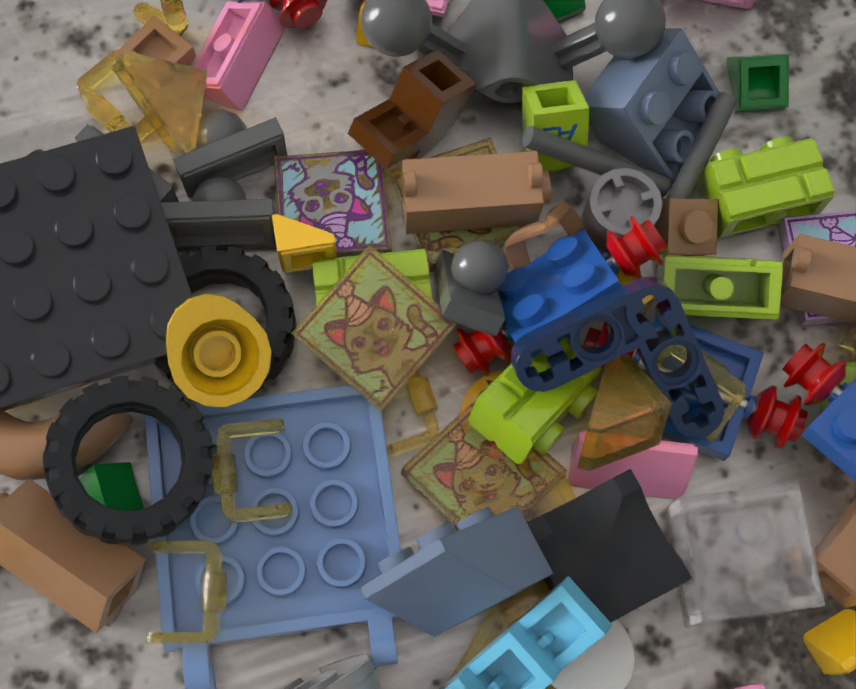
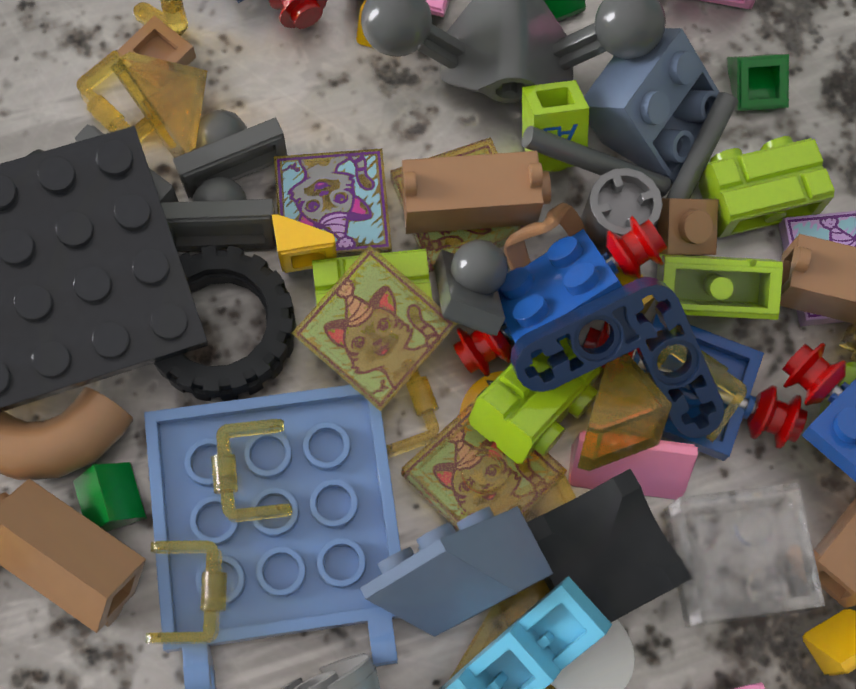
(115, 398): black tyre -> none
(216, 351): yellow piece -> none
(238, 51): bright pink slope -> none
(419, 111): reddish brown brick -> none

